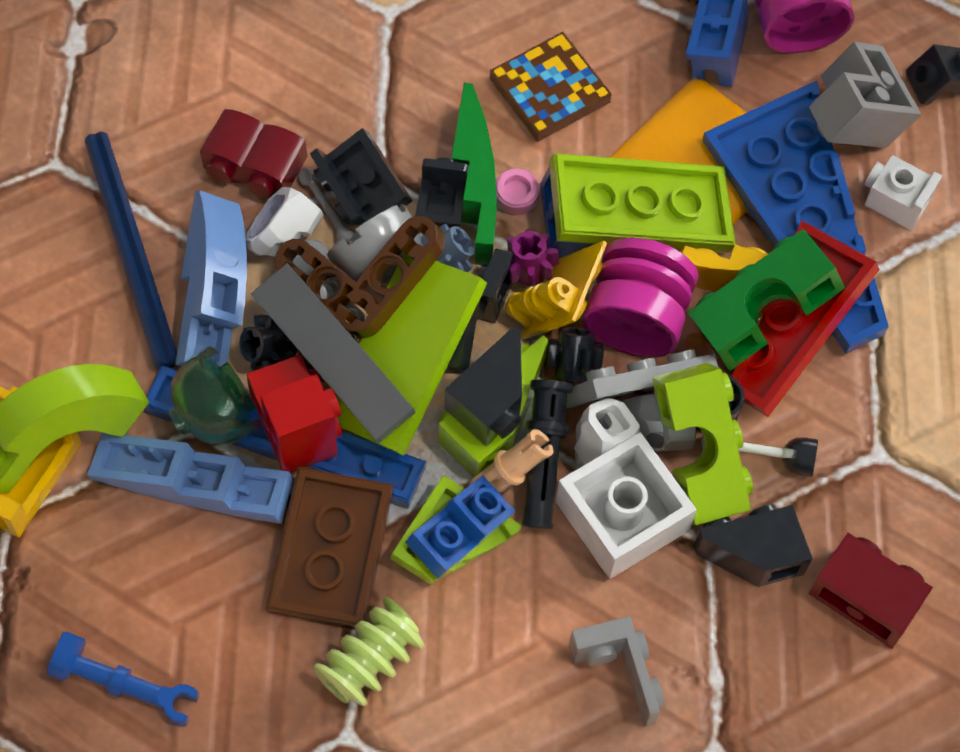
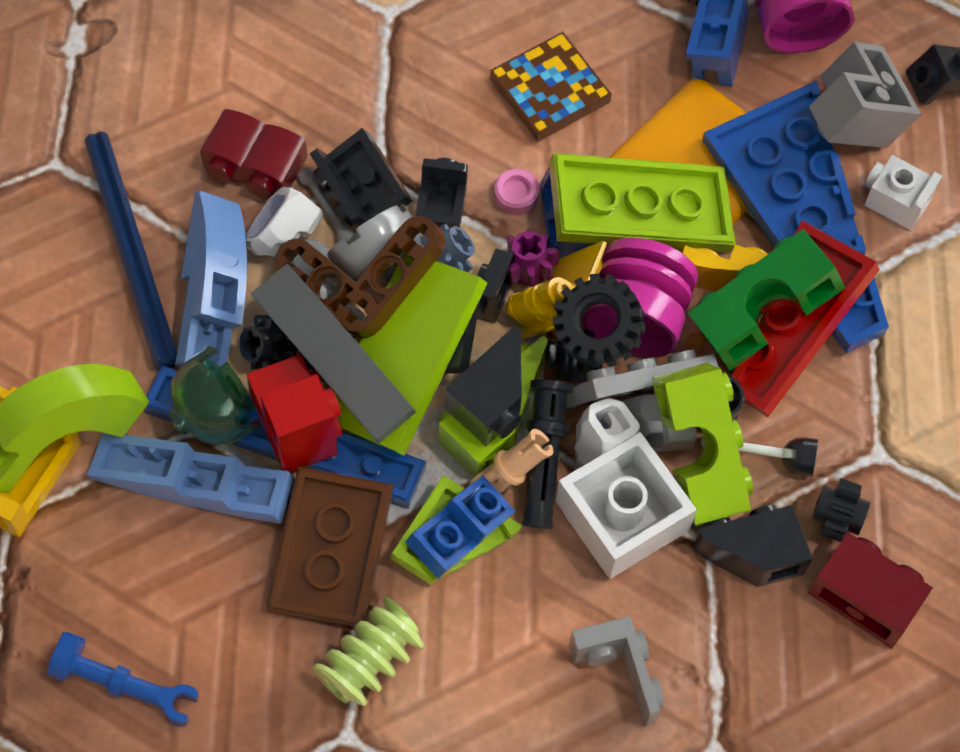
(474, 148): green slope -> none
(593, 292): none -> black tyre
(841, 510): none -> black gear

